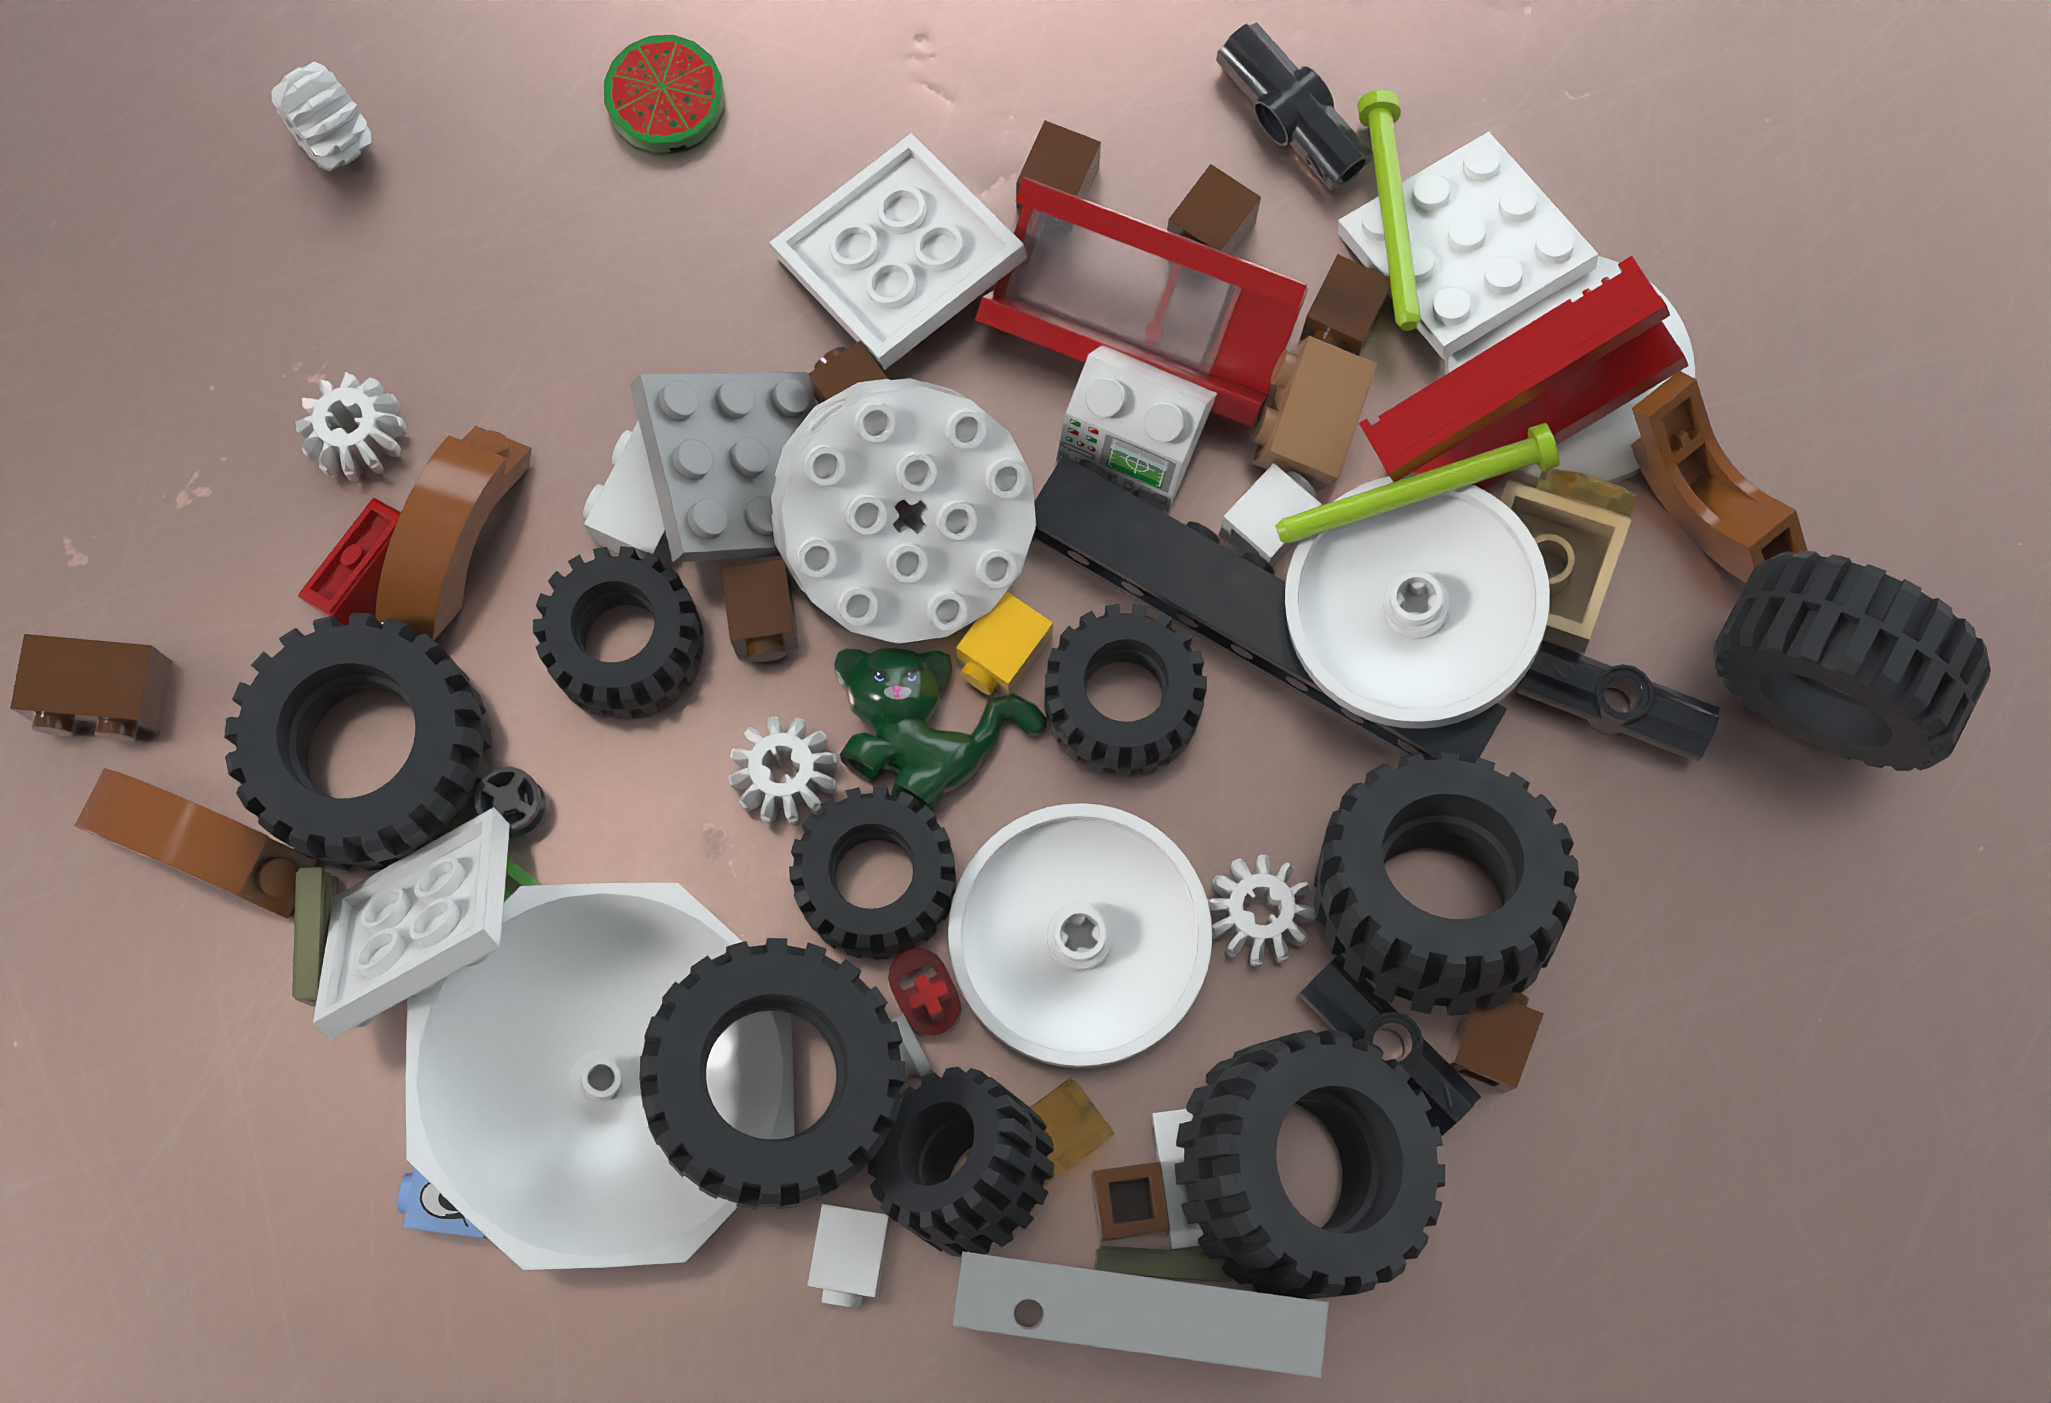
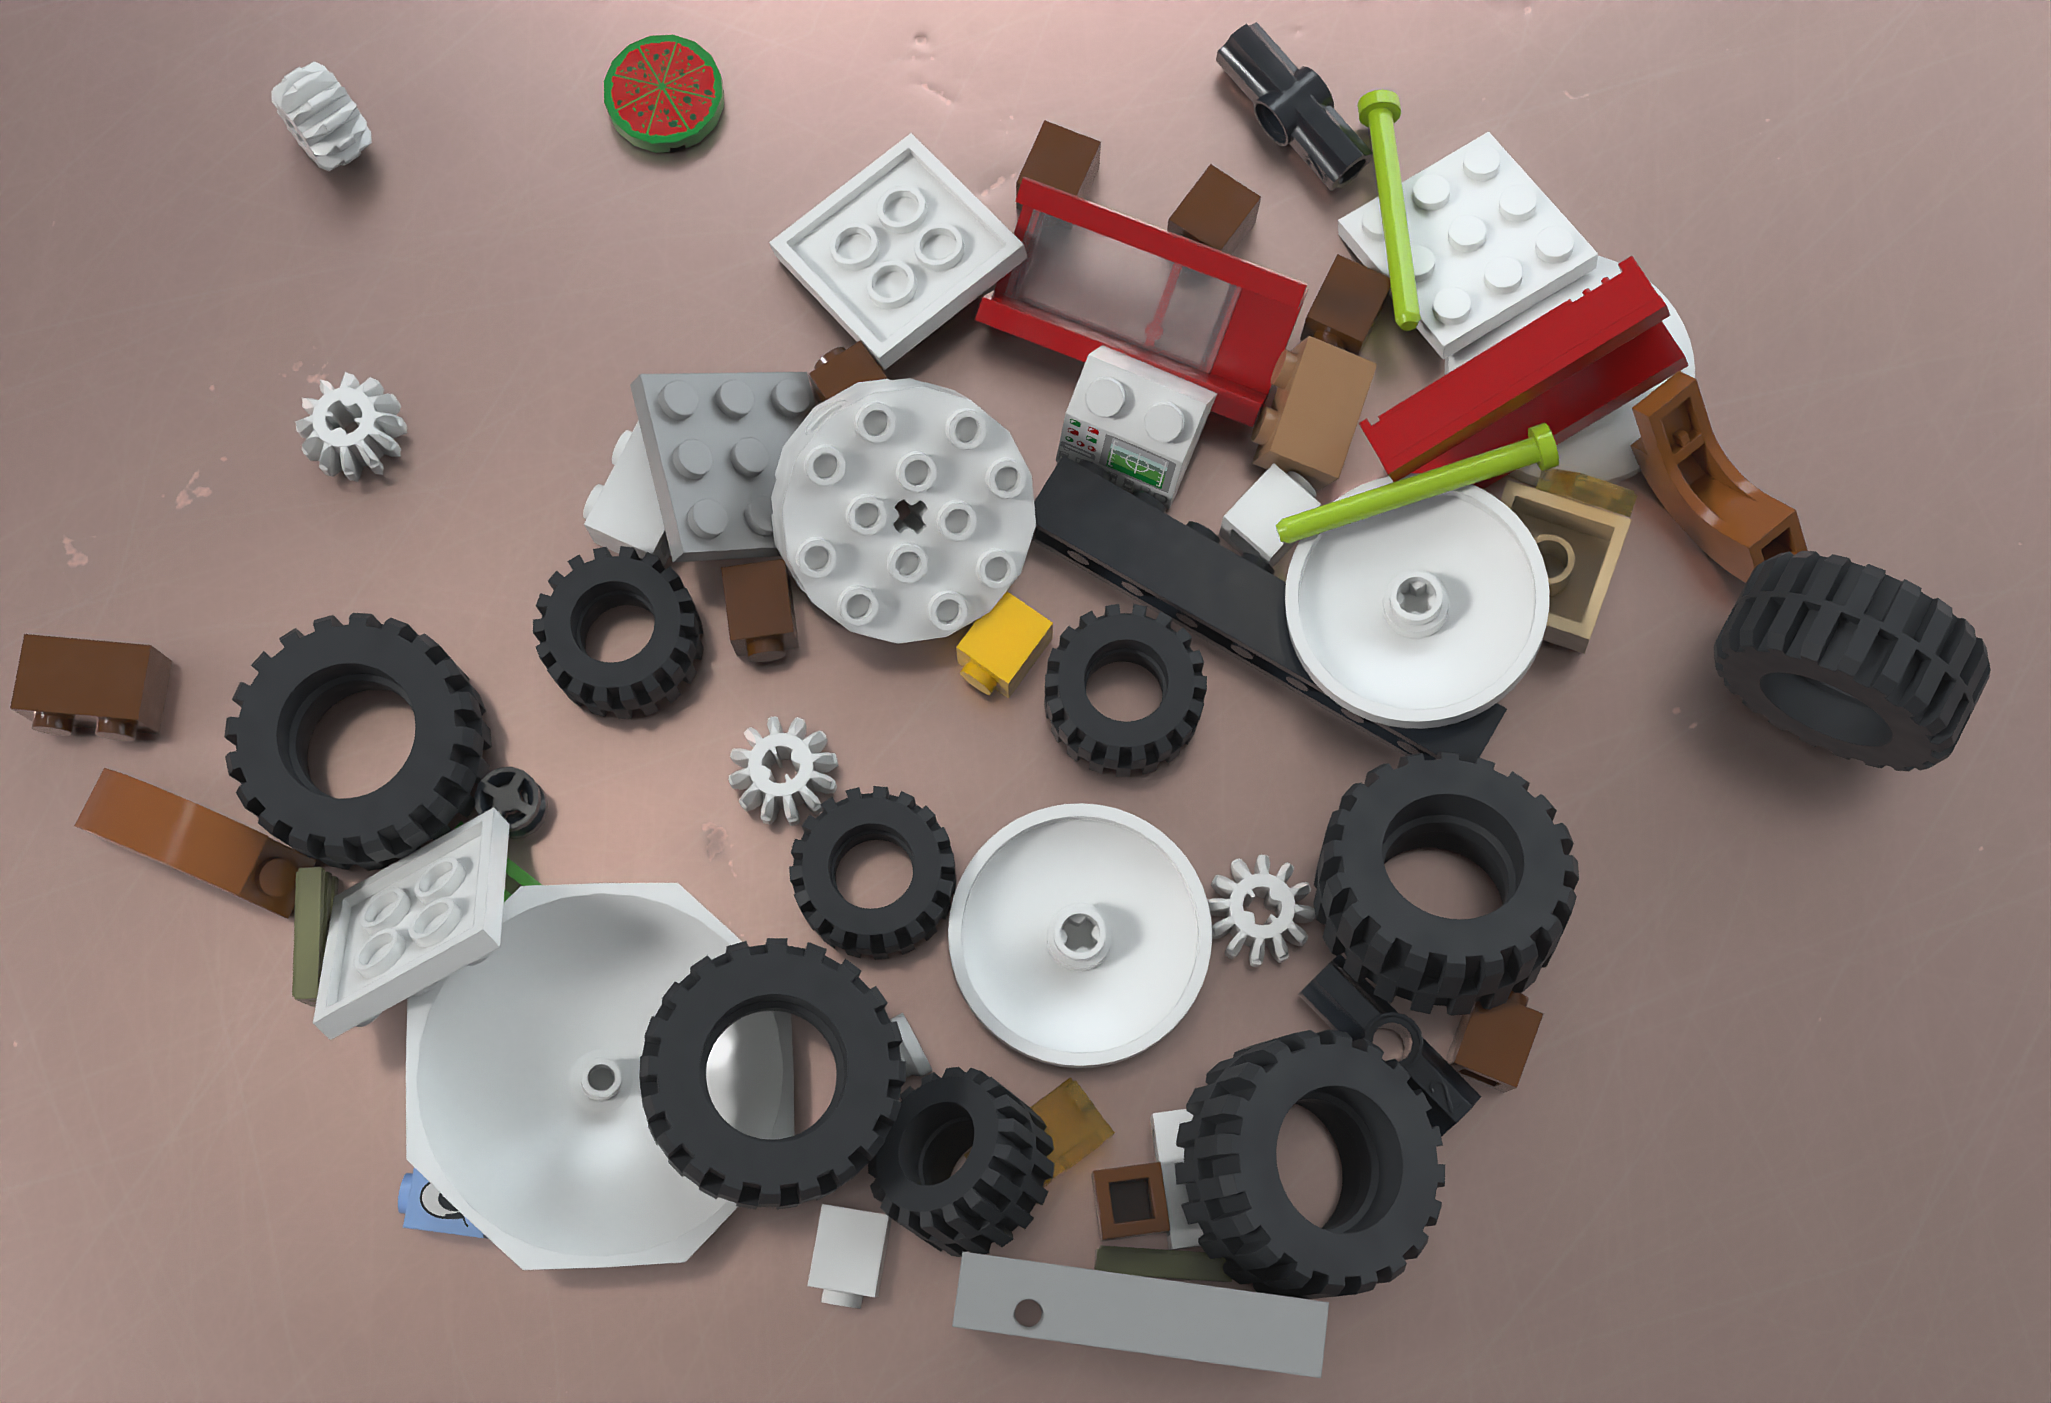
(352, 571): red slope -> none
(440, 525): dark orange arch -> none
(896, 697): dark green animal -> none
(932, 1003): red piece -> none
(1656, 712): black piece -> none

